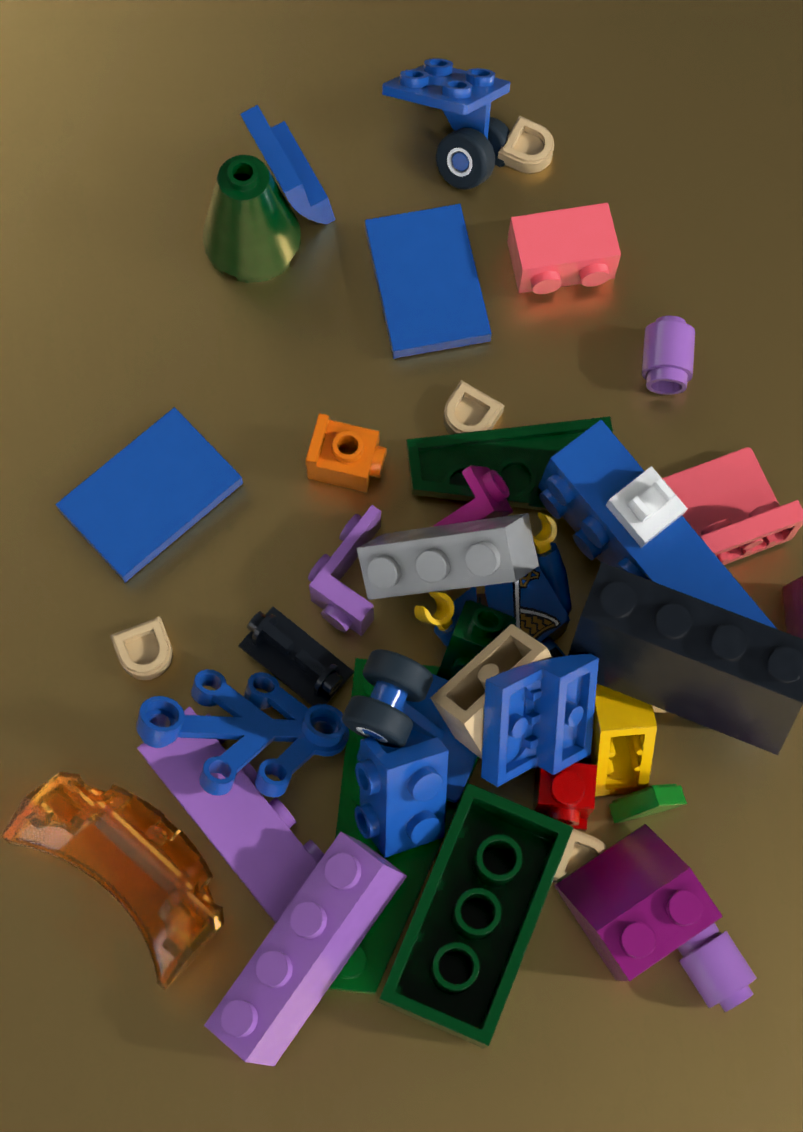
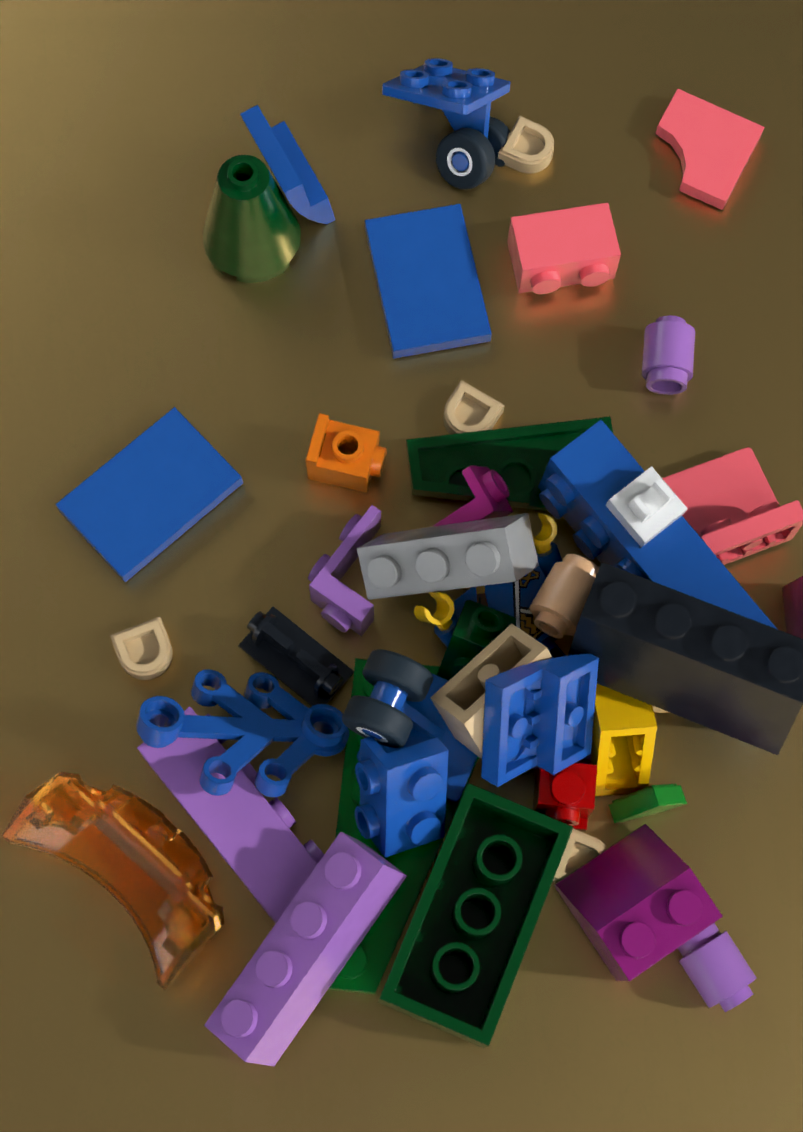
(563, 596): none -> light nougat brick
(710, 146): none -> coral tile

